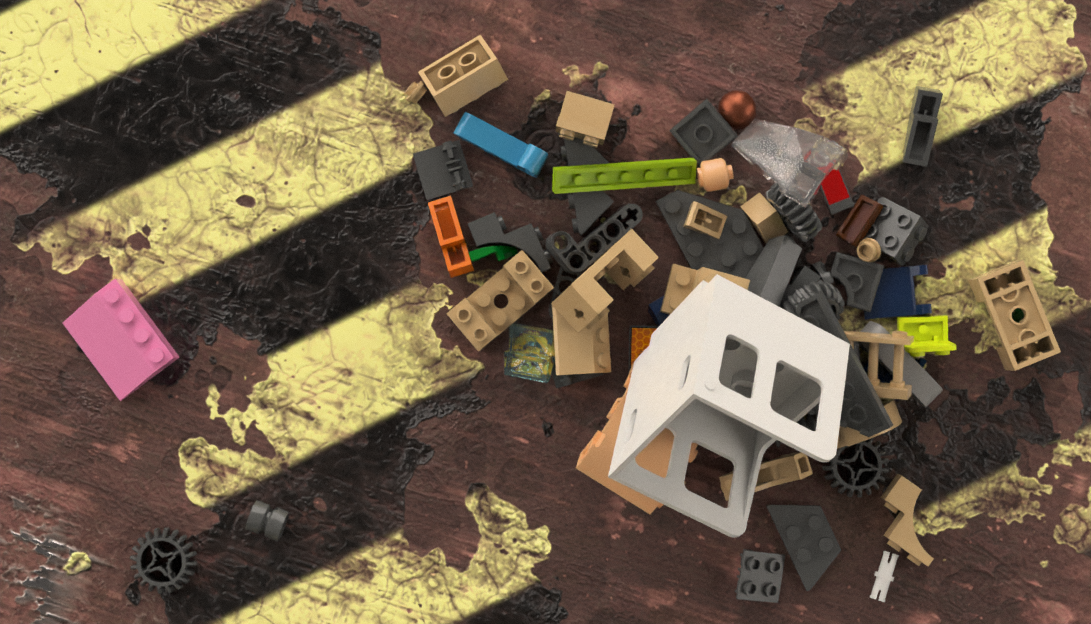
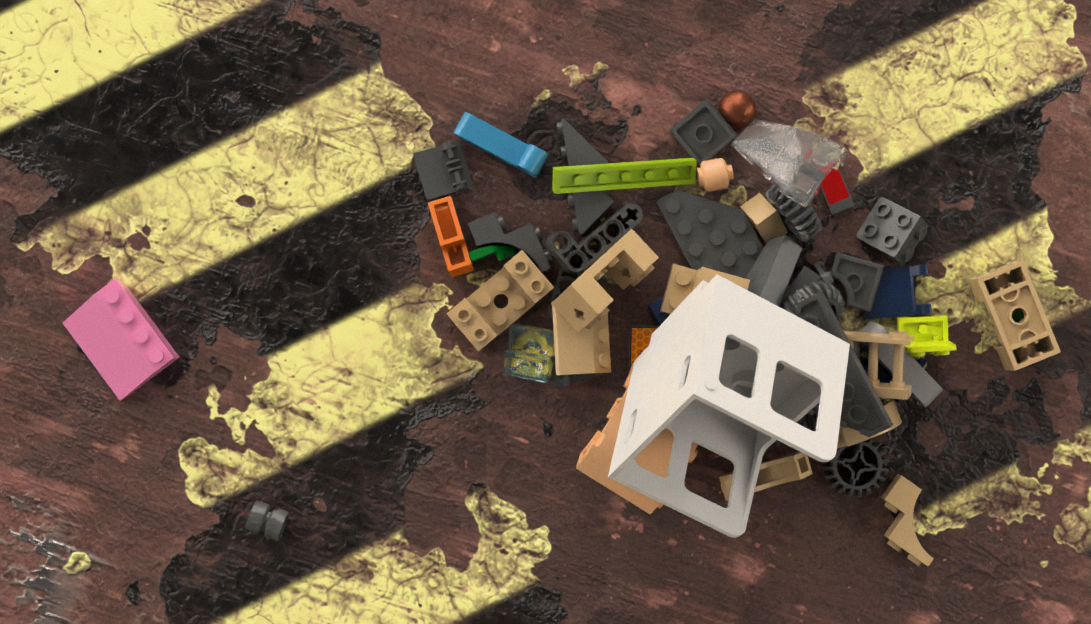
(157, 551): dark grey gear -> none
(415, 92): tan plate -> none
(463, 75): tan slope -> none
(584, 119): tan bracket -> none
(705, 220): tan slope -> none
(760, 576): dark grey hinge -> none
(806, 539): dark grey wing -> none
(859, 221): reddish brown tile -> none
(868, 250): tan plate -> none
(884, 576): white pin -> none
(922, 125): dark grey slope -> none

